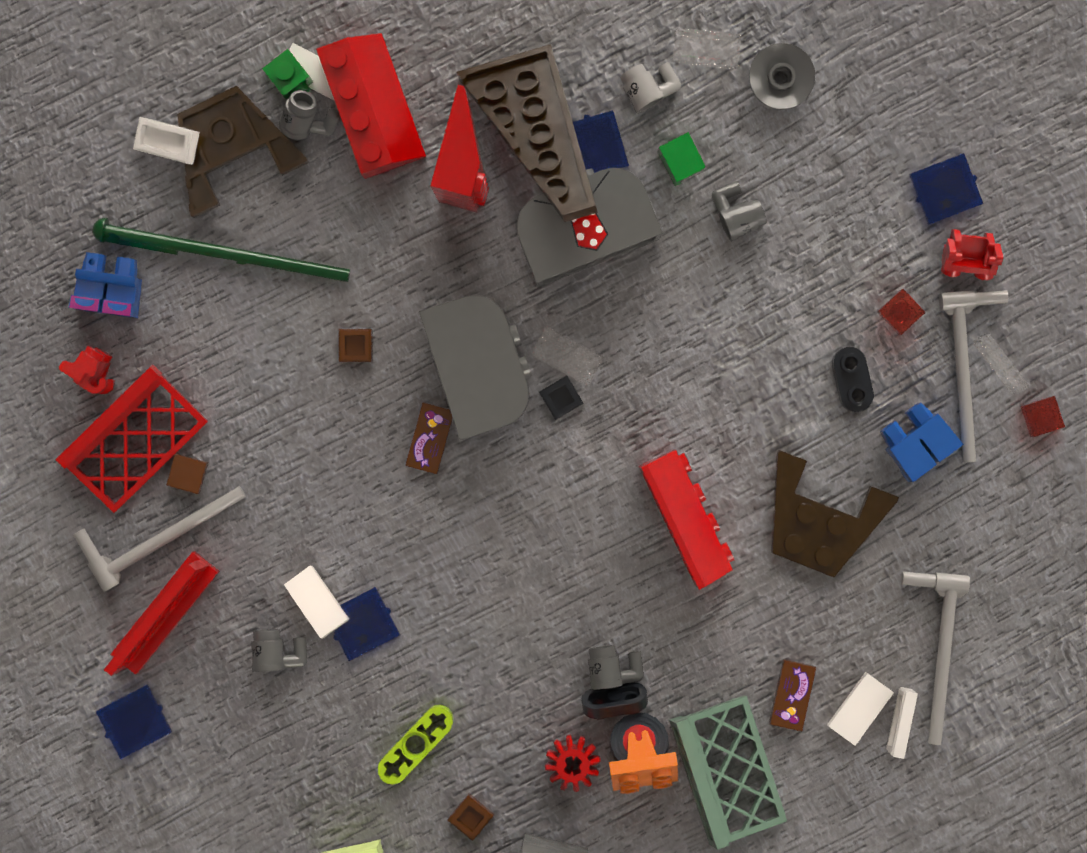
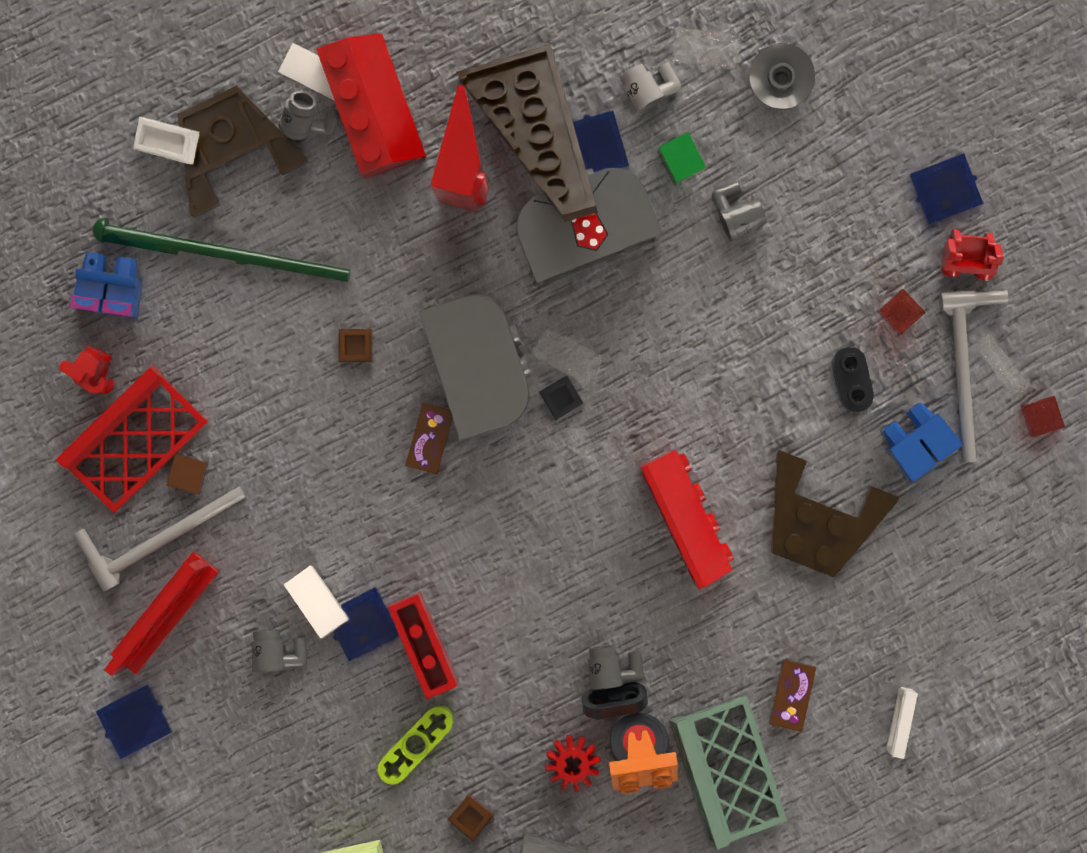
(288, 74): green bracket -> none
(423, 645): none -> red brick
(860, 708): white tile -> none
(950, 587): light grey bar -> none

